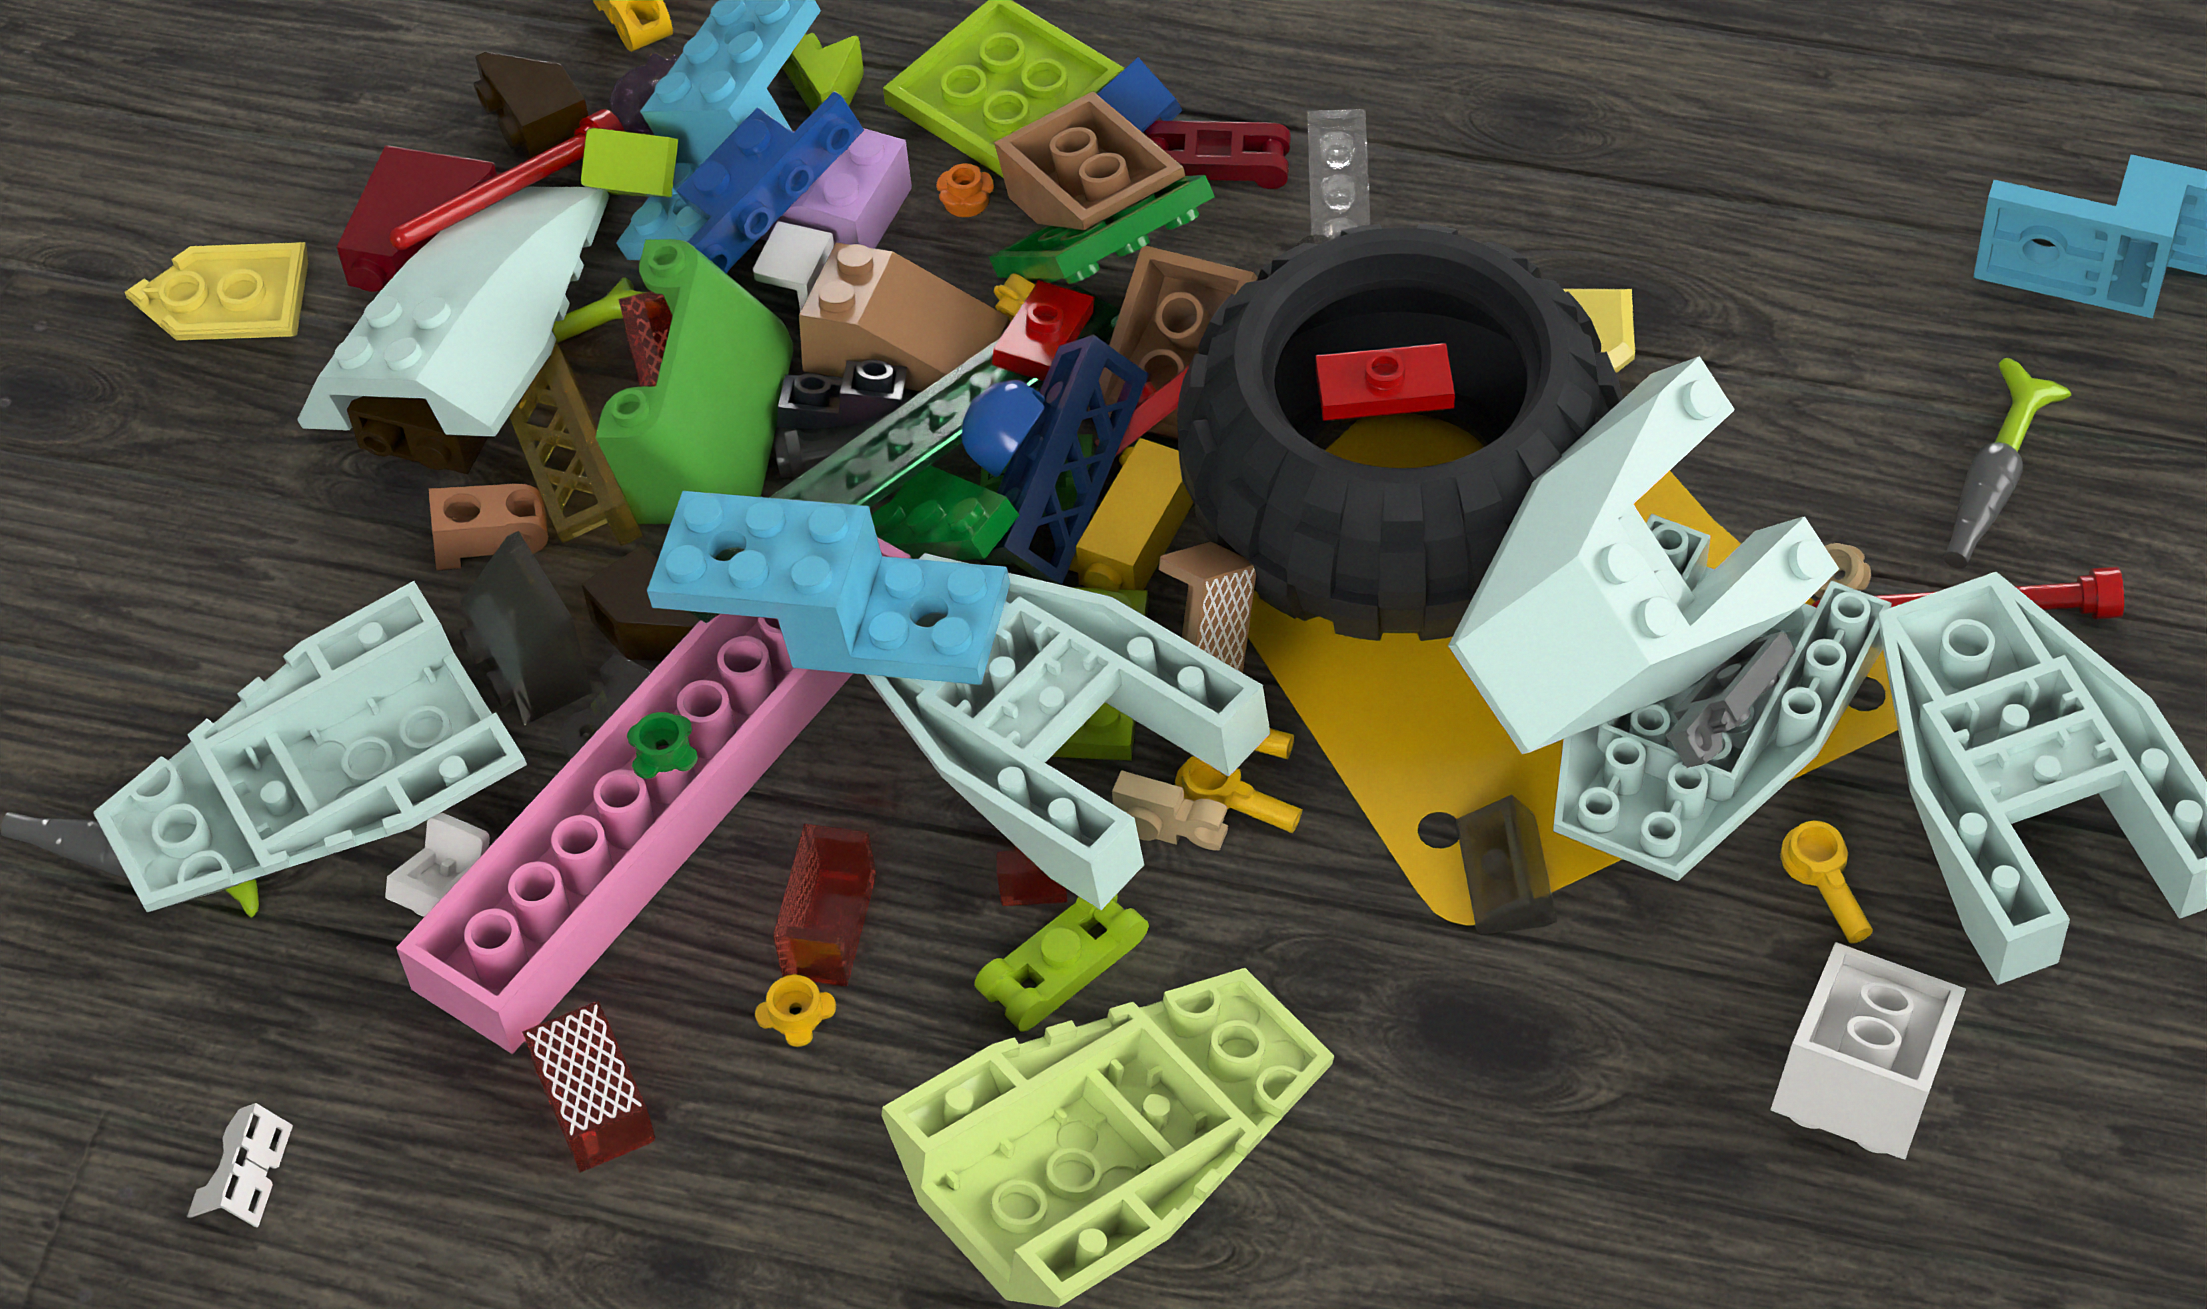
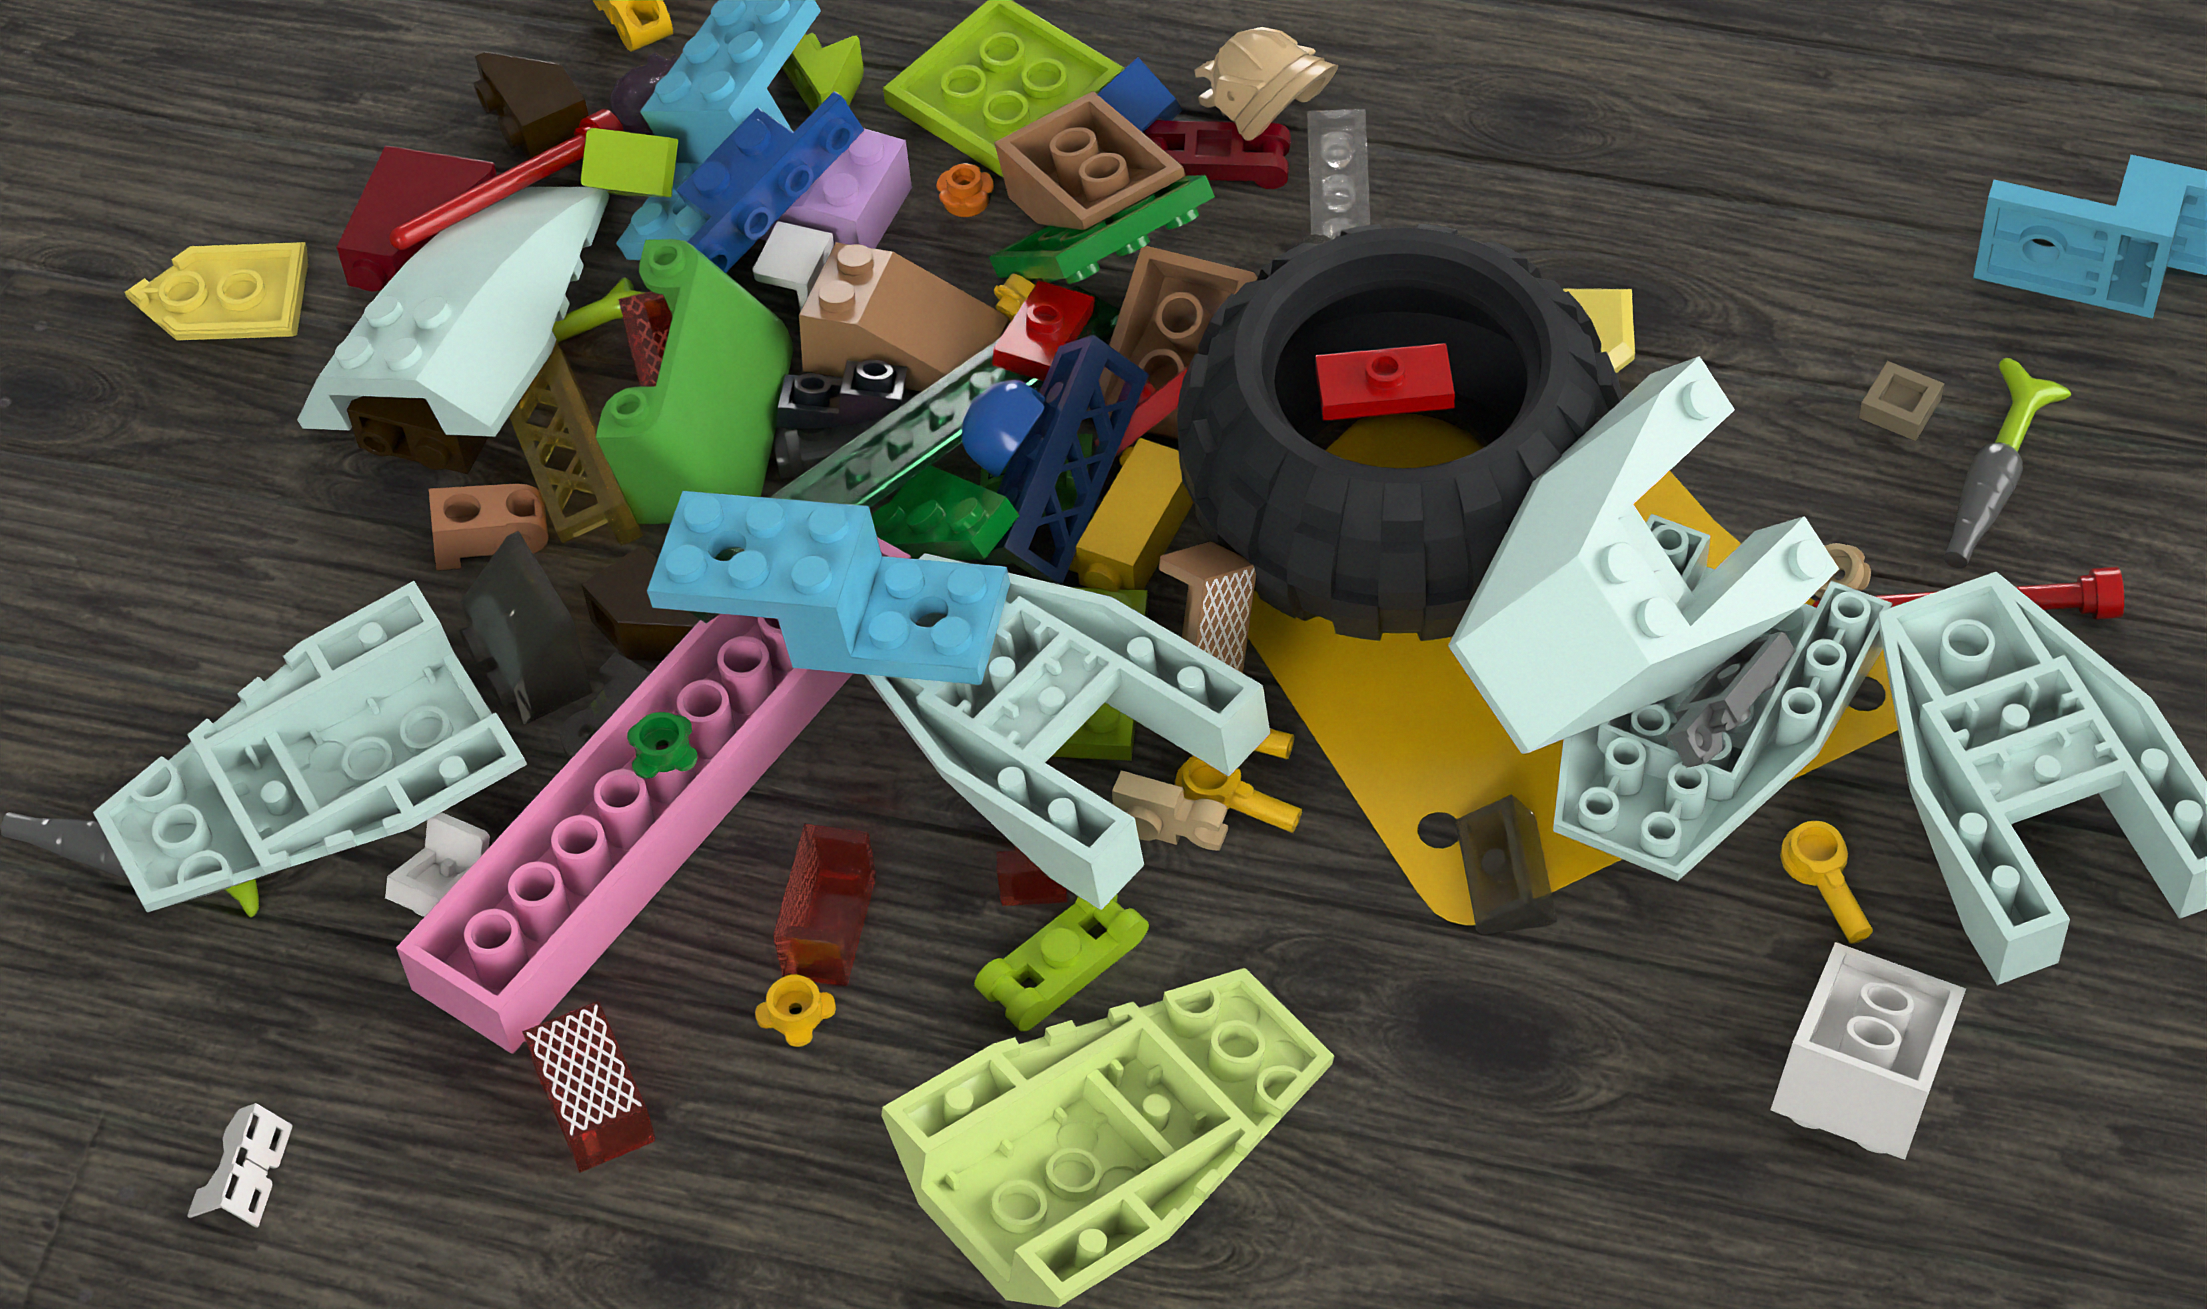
(1260, 76): none -> tan helmet
(1901, 400): none -> dark tan plate

